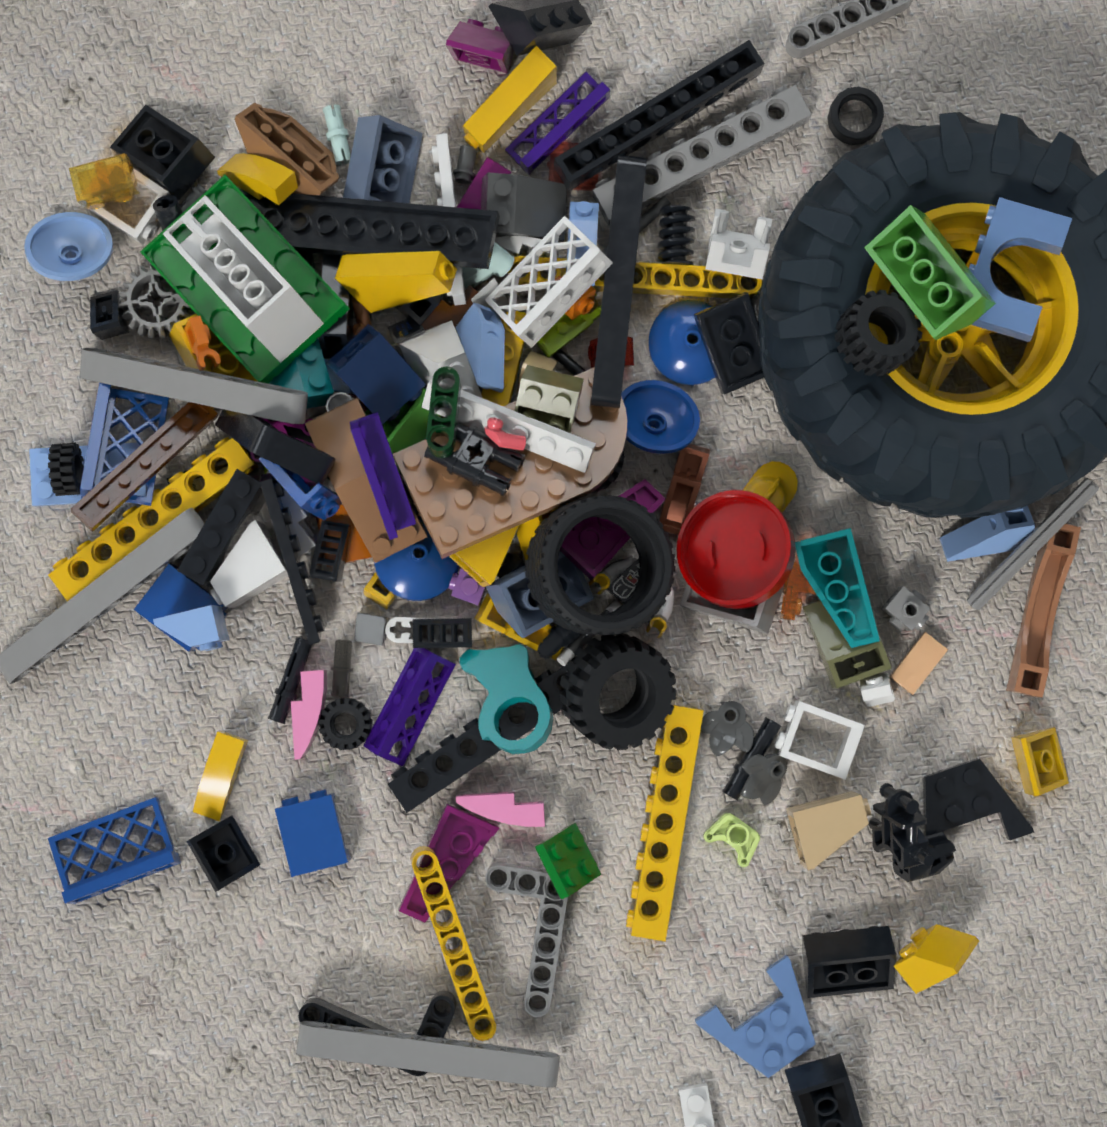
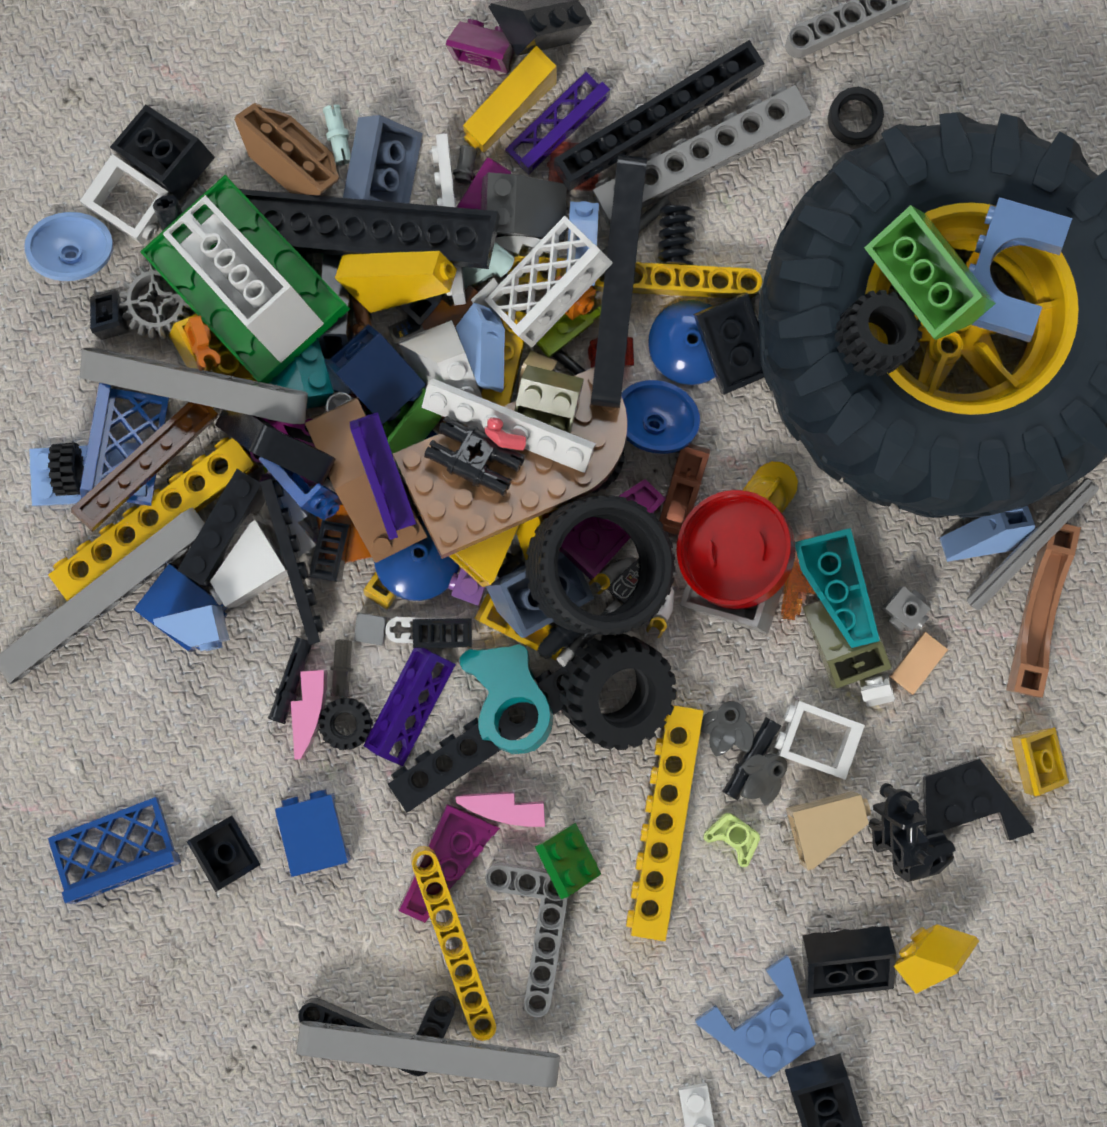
(104, 181): clear yellow brick -> none
(219, 775): yellow slope -> none
(260, 177): yellow slope -> none
(443, 398): dark green beam -> none
(736, 251): white panel -> none

